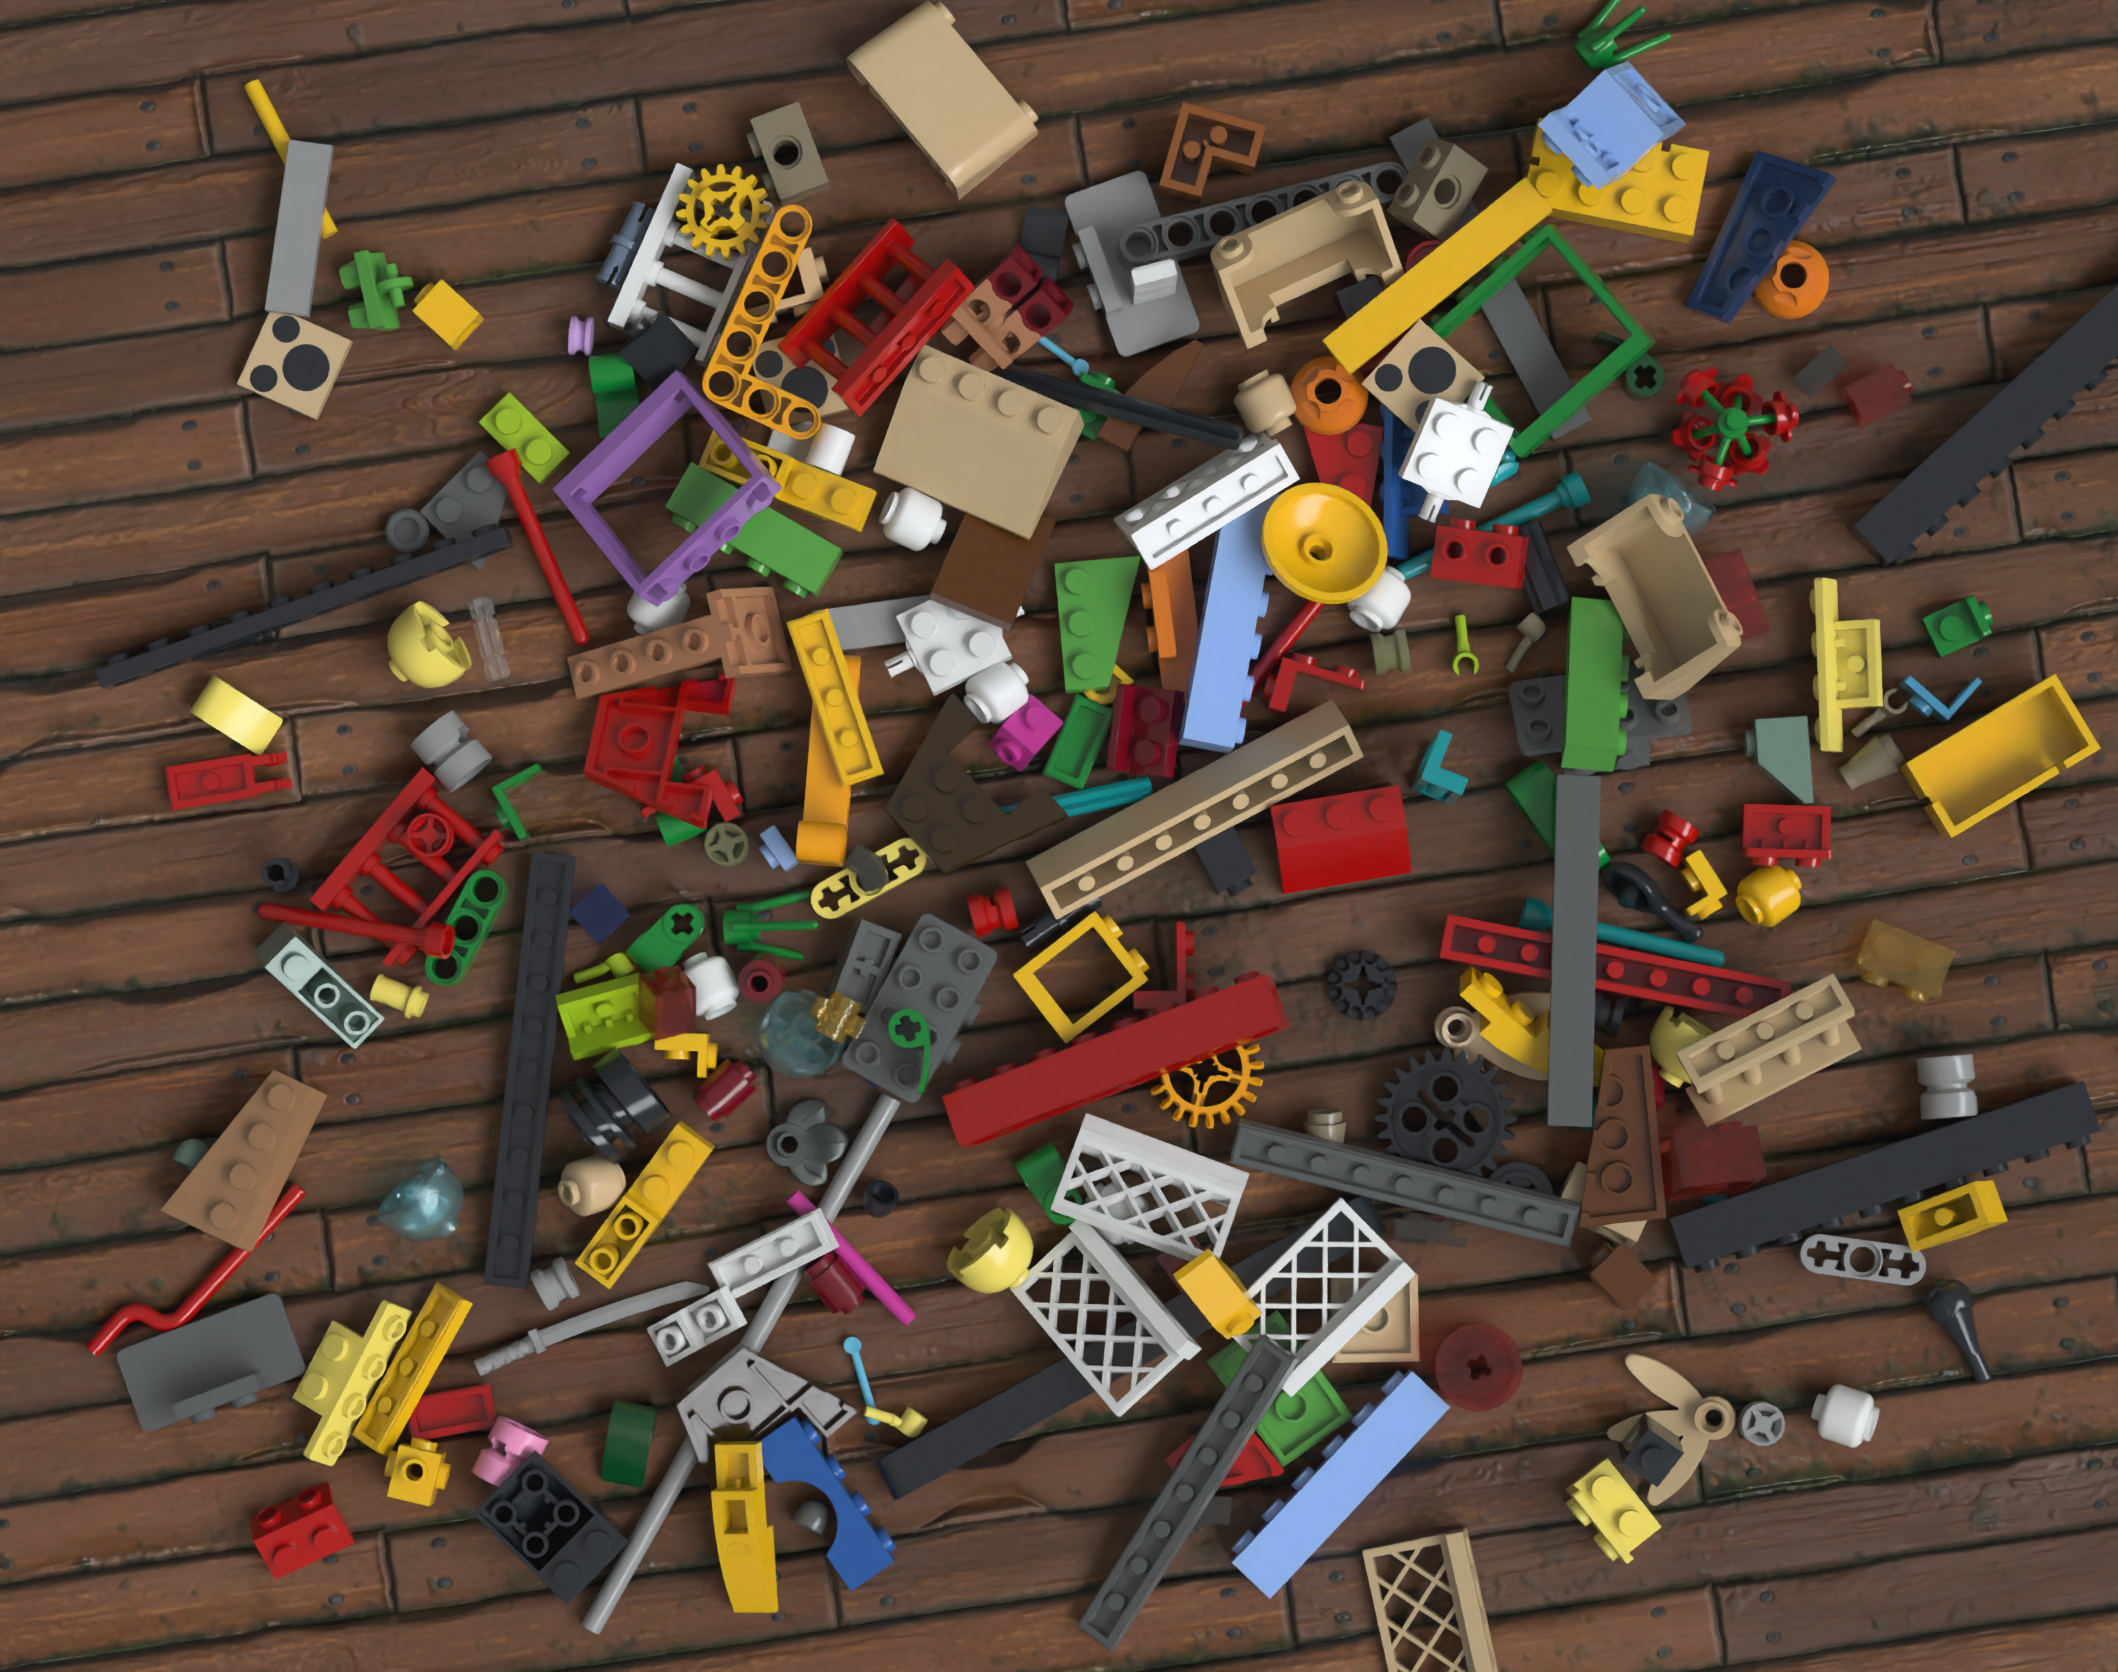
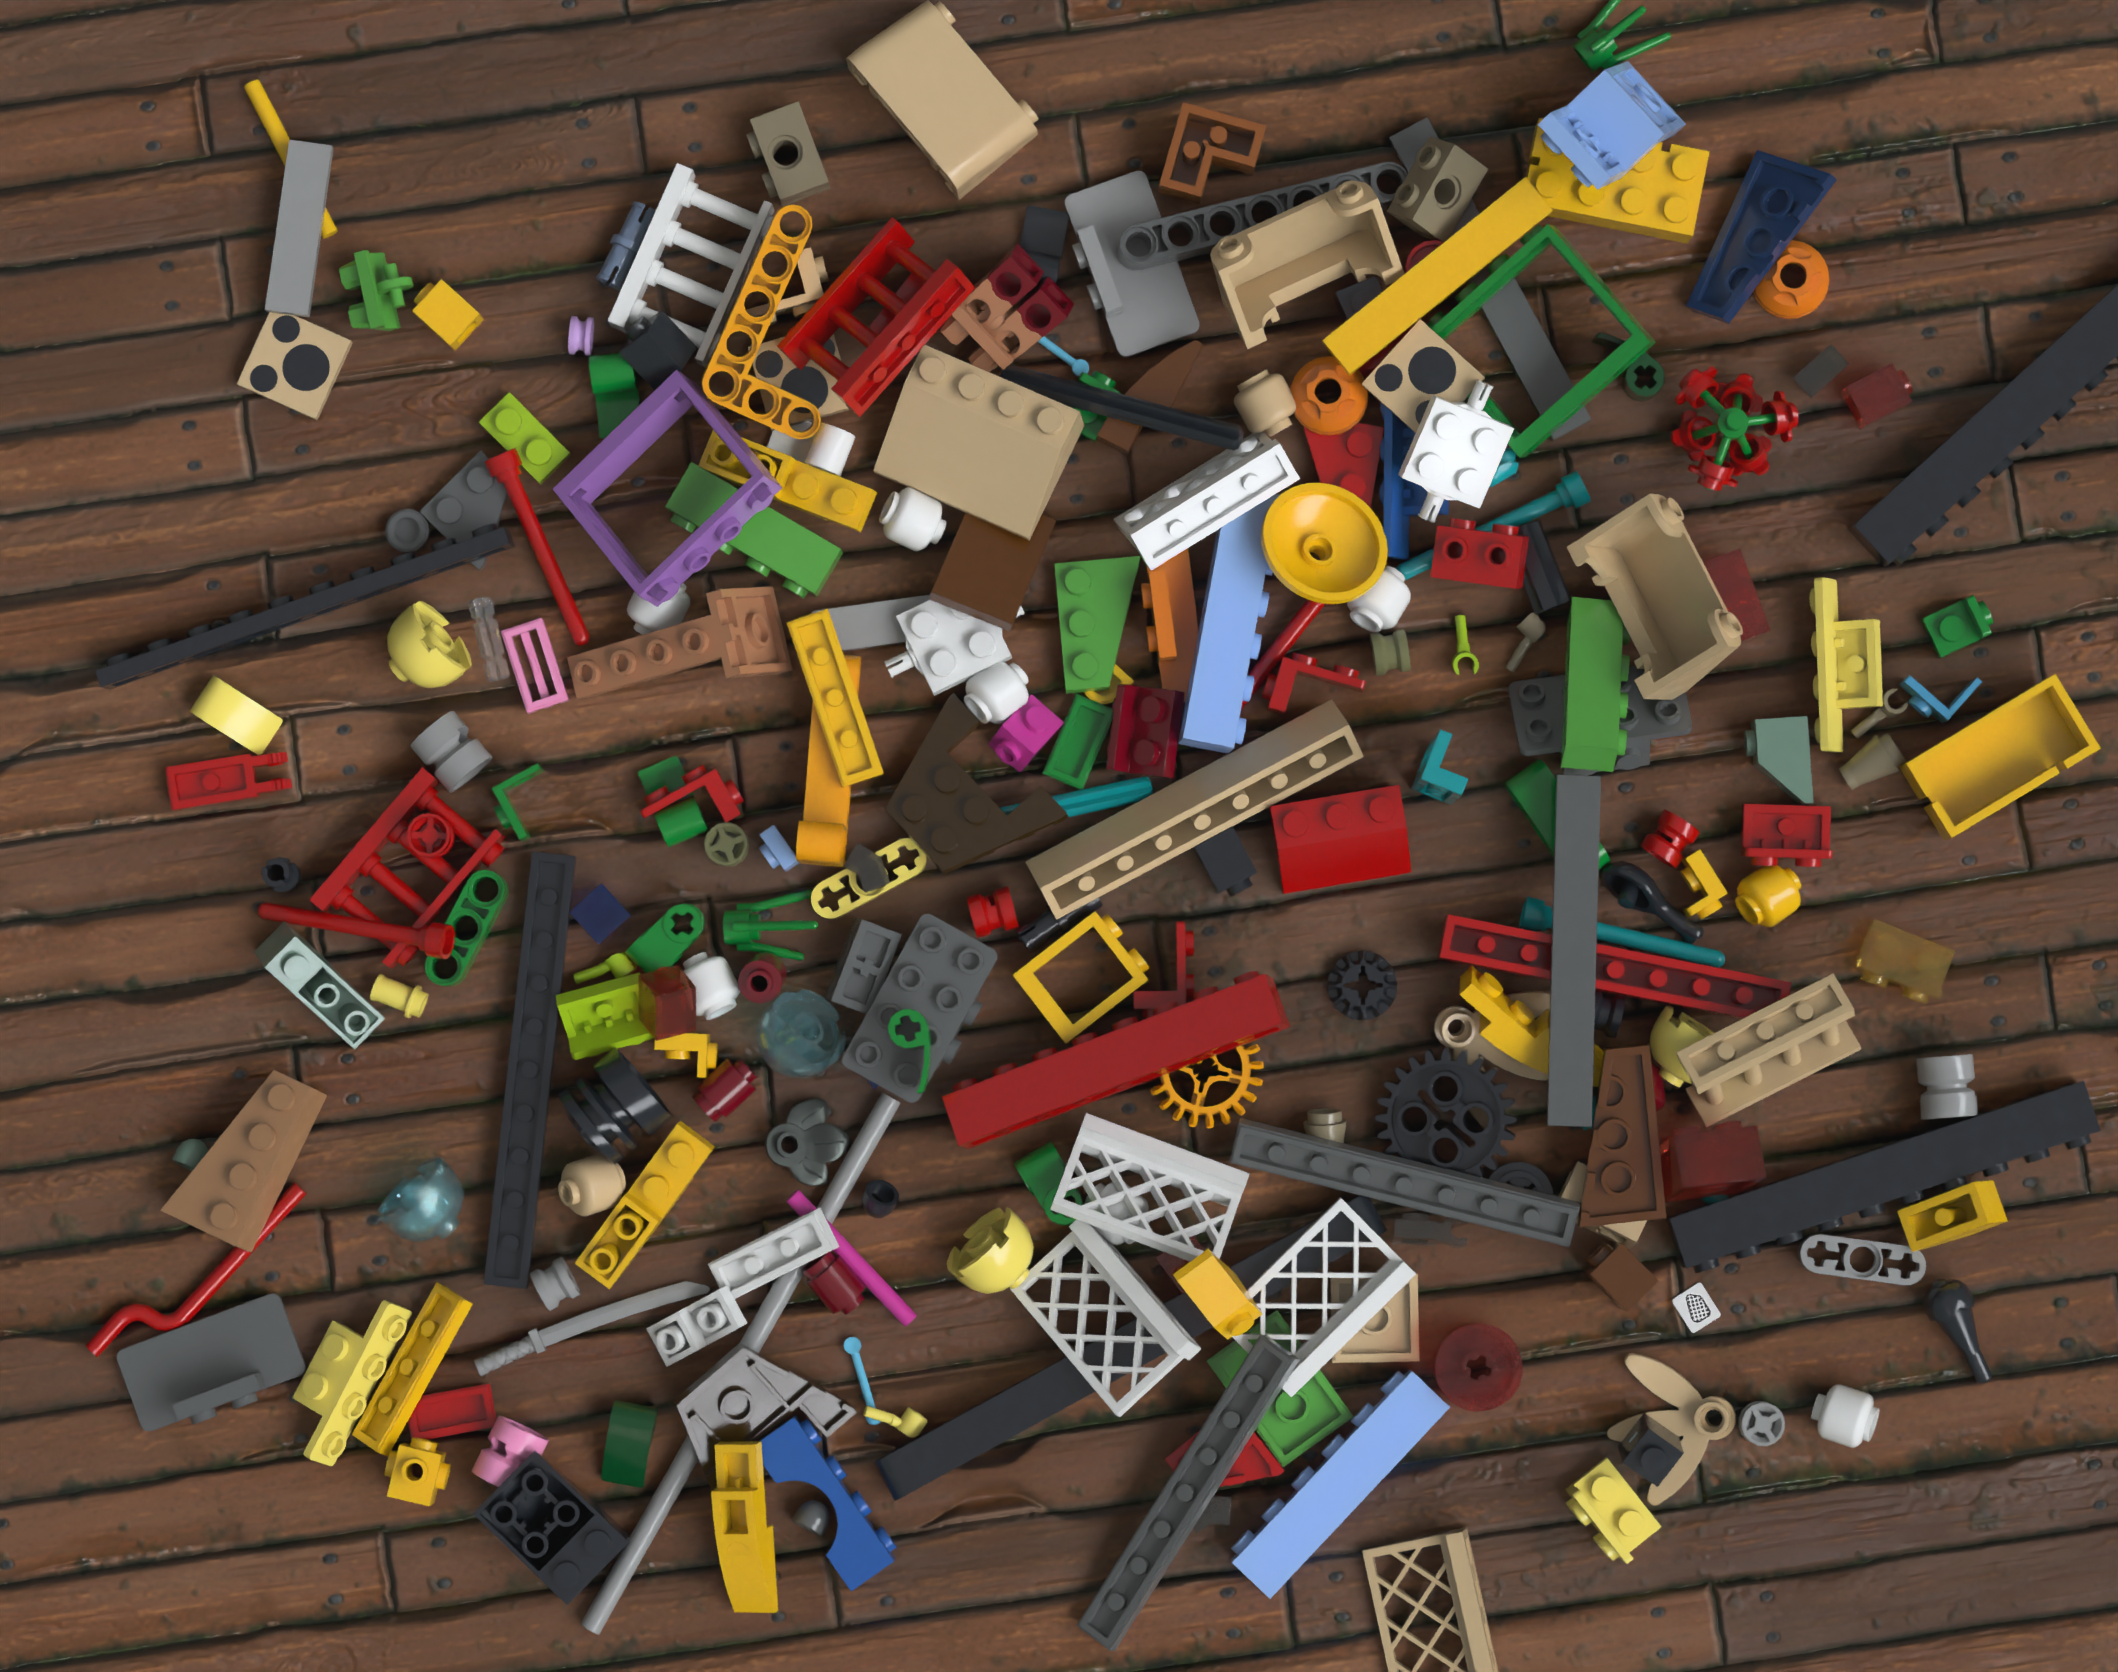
(300, 1530): red bracket -> none
(546, 700): none -> bright pink tile
(639, 739): red wing -> none
(710, 226): yellow gear -> none
(838, 1017): clear yellow gear -> none
(1153, 281): white tile -> none
(1657, 480): clear light blue cylinder -> none
(1696, 1307): none -> white sticker

